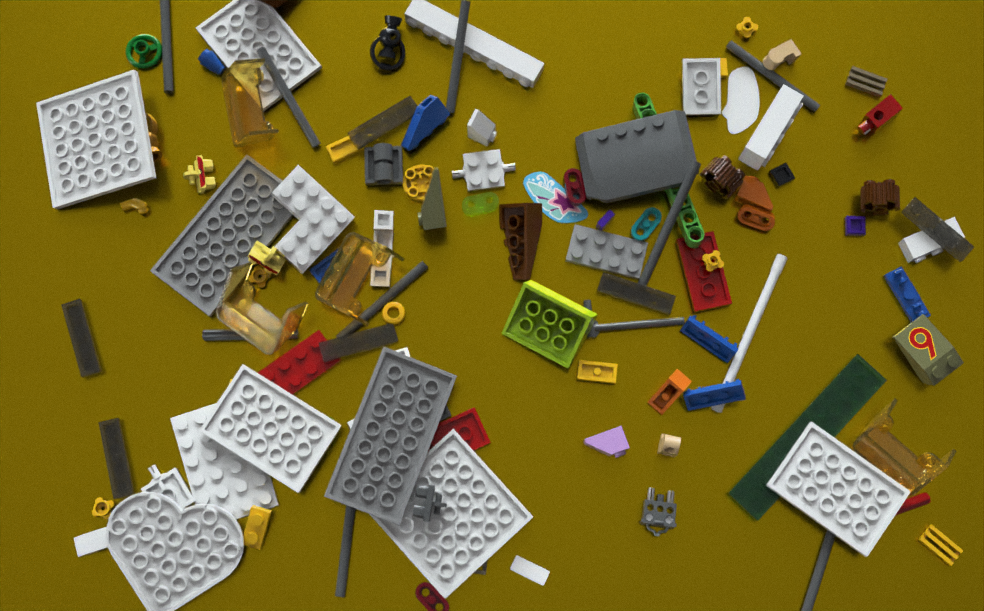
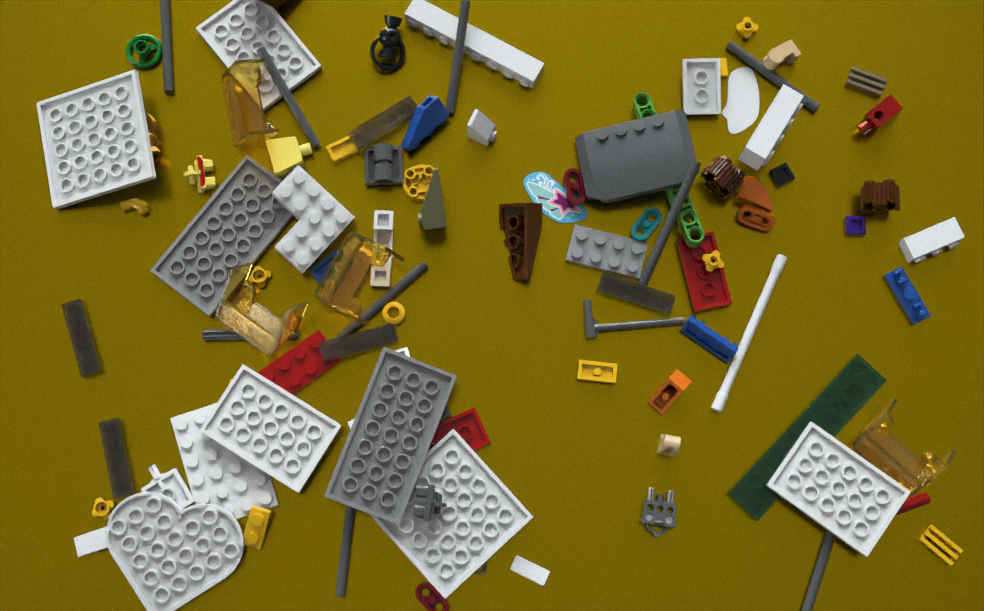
(211, 61): blue cone -> none
(266, 258): light yellow hips -> none
(287, 154): none -> light yellow torso
(481, 205): clear neon green plate -> none
(483, 170): white plate -> none
(549, 323): lime slope -> none
(605, 220): dark purple tile -> none
(609, 442): lavender slope -> none
(714, 395): blue plate -> none
(927, 351): olive slope -> none
(937, 229): clear smoke plate -> none

